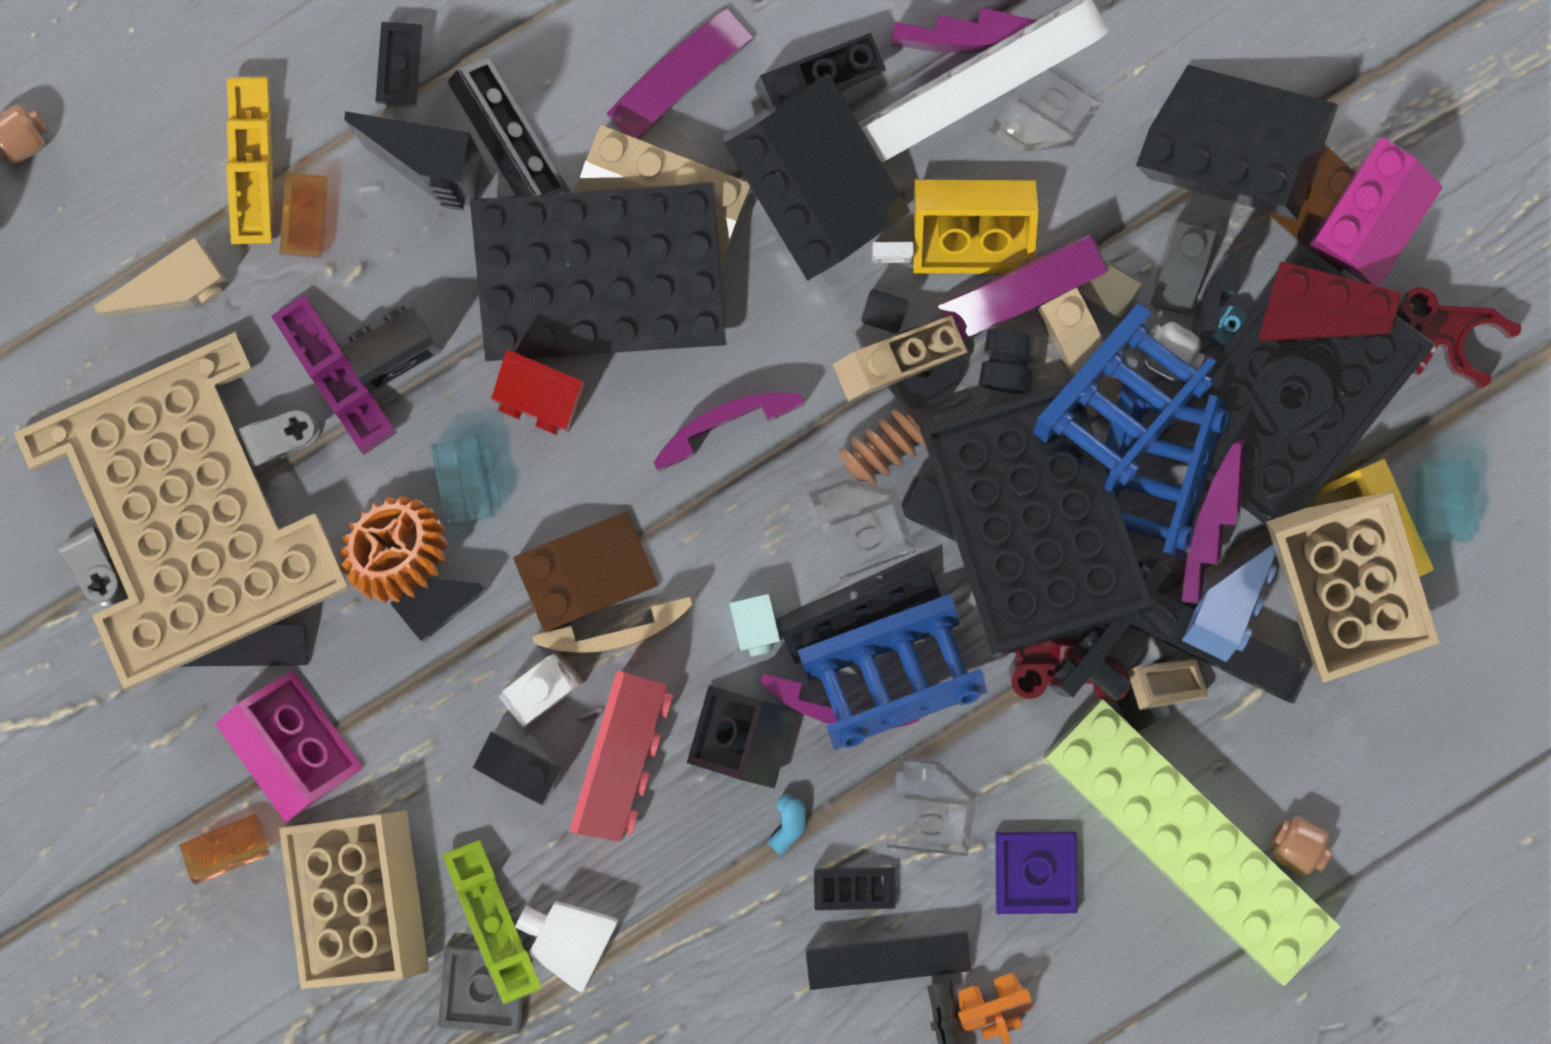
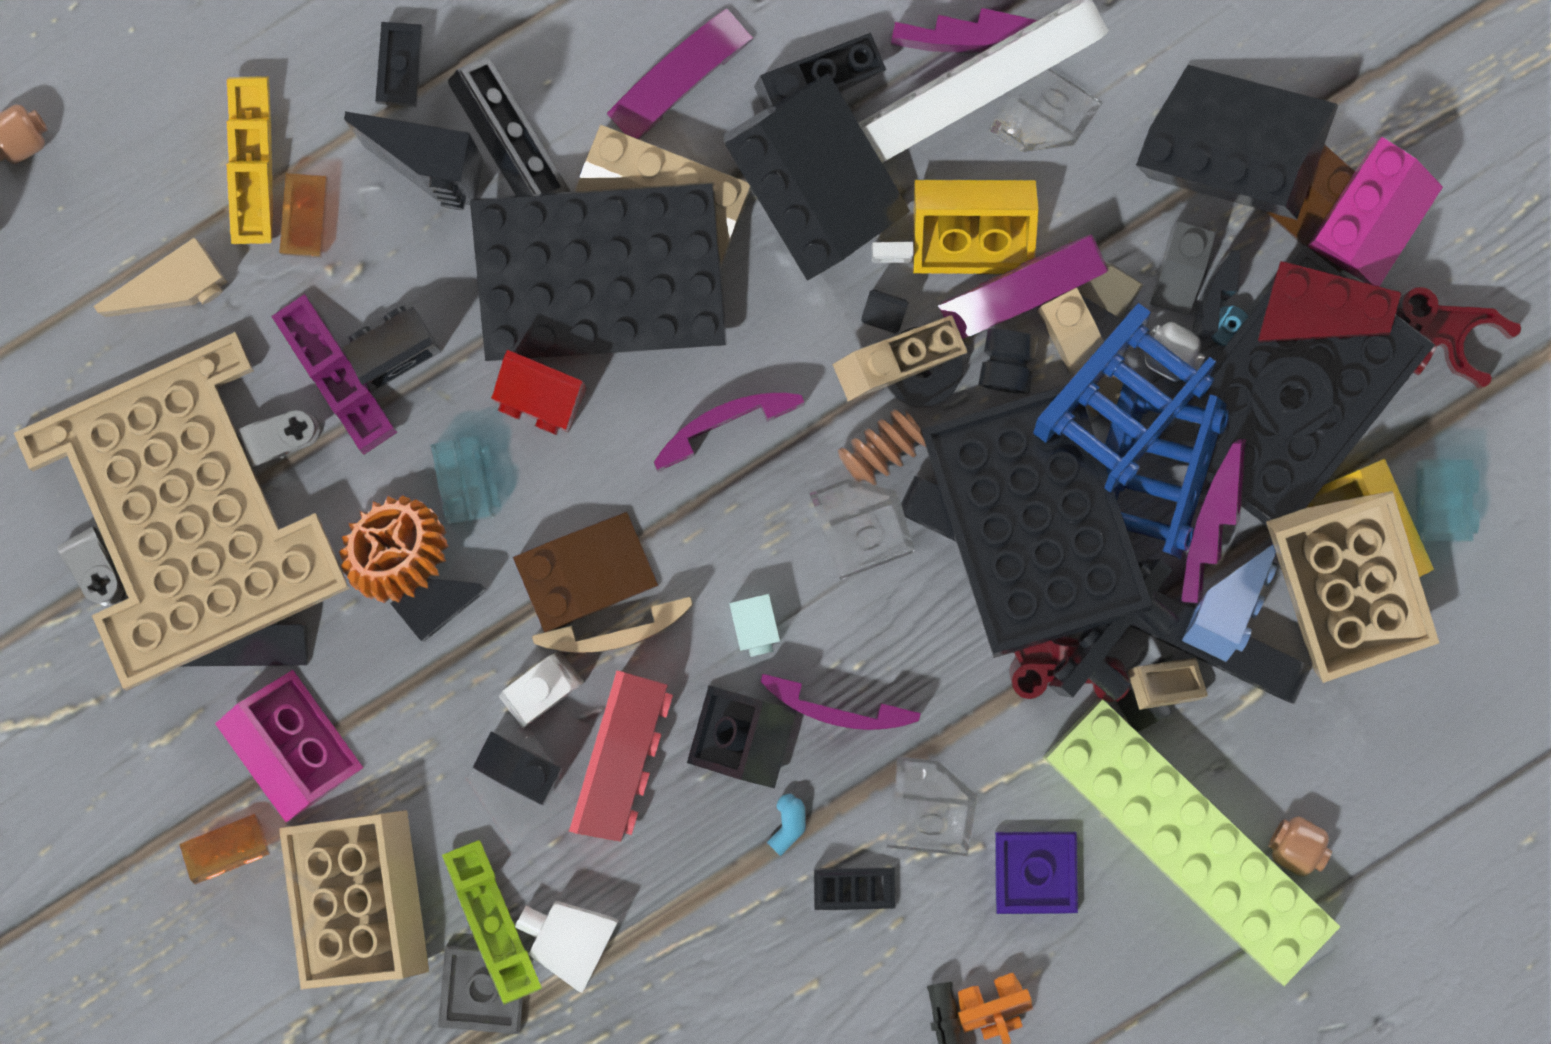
(860, 604): black slope -> none
(888, 634): blue fence -> none
(888, 960): black slope -> none

